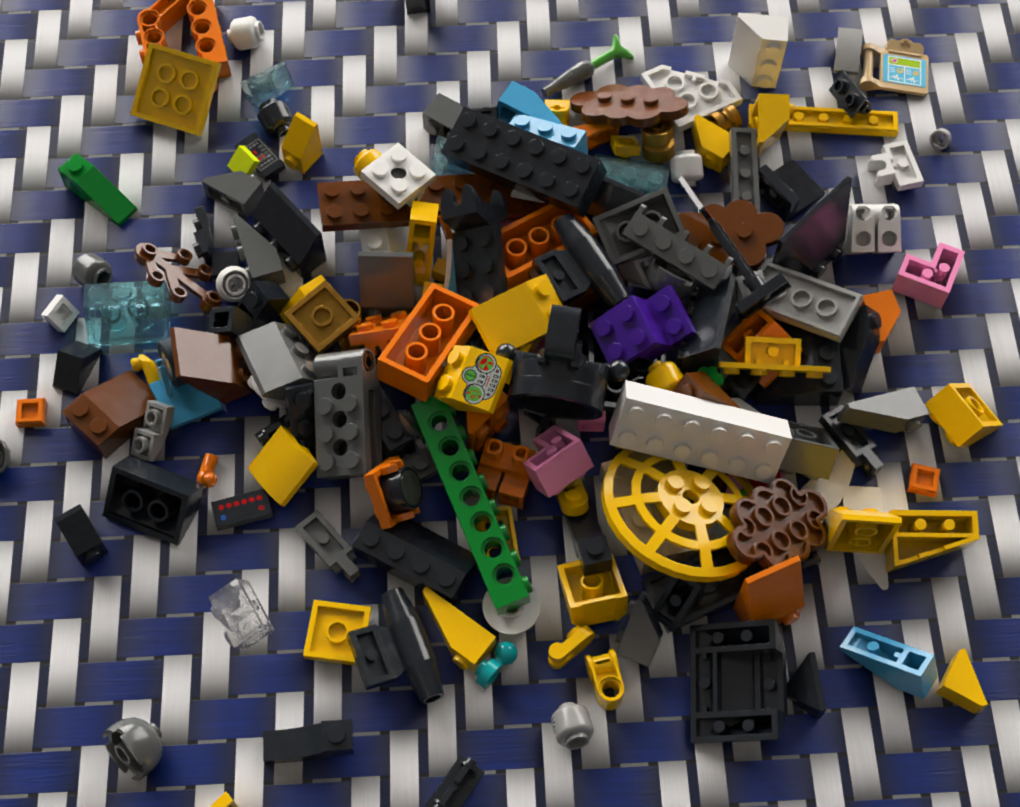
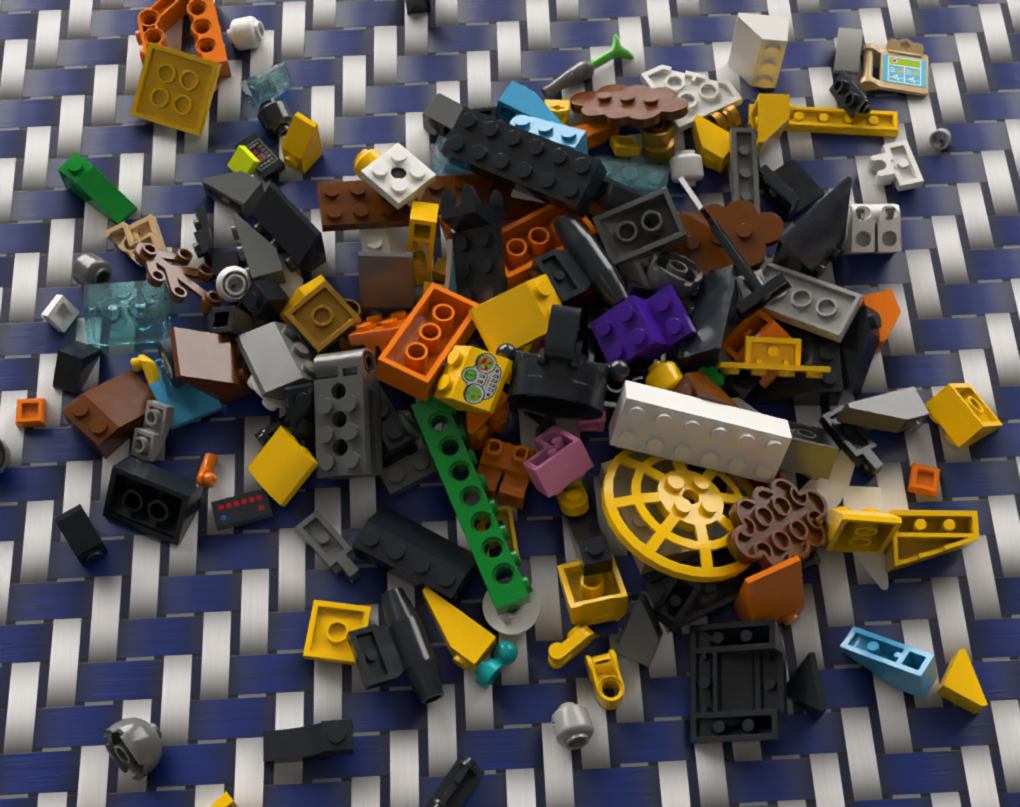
(142, 231): none -> tan slope
(240, 614): clear brick -> none
(394, 491): piece -> none
(676, 249): dark grey hinge -> none
(929, 280): bright pink brick -> none

